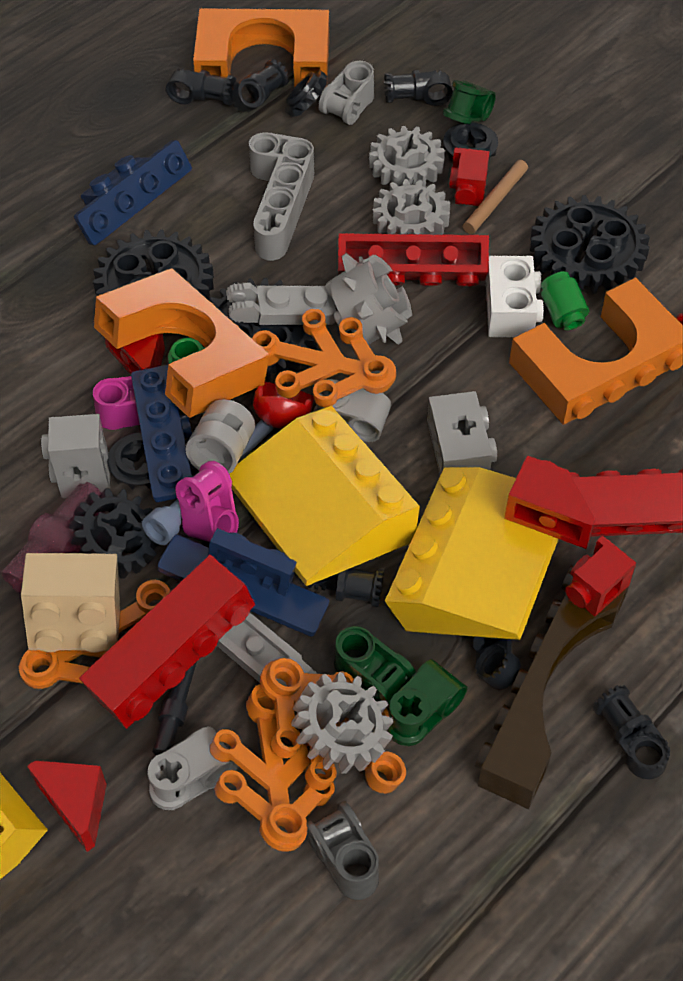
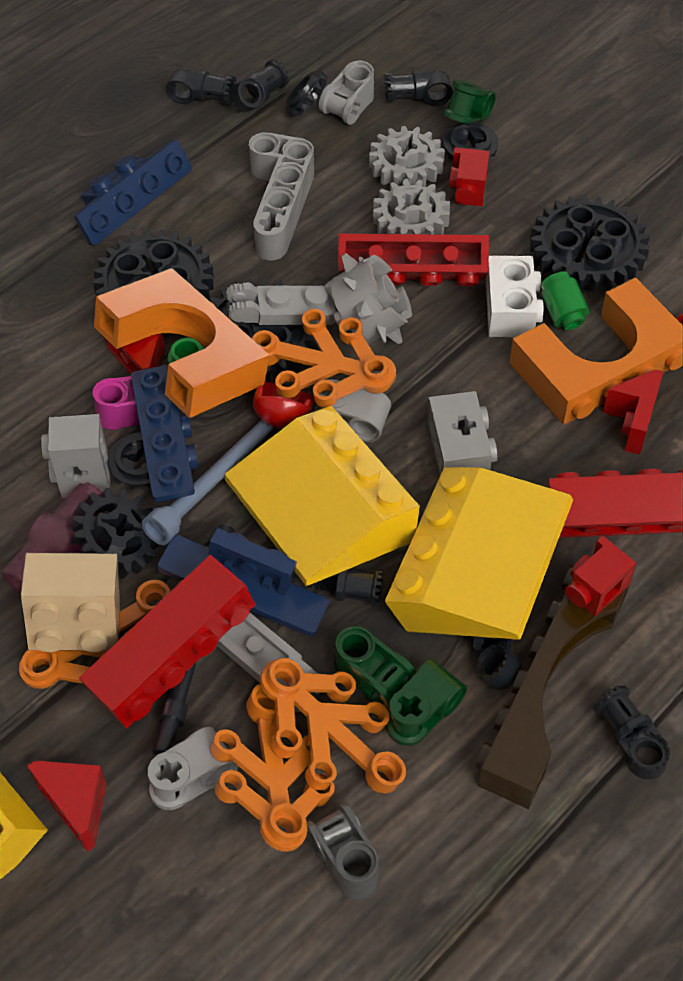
(207, 504): dark pink piece -> none
(221, 435): light grey wheel -> none
(228, 31): orange arch -> none
(351, 743): light grey gear -> none
(495, 197): medium nougat bar -> none
(550, 503): red slope -> none
(634, 403): none -> red slope

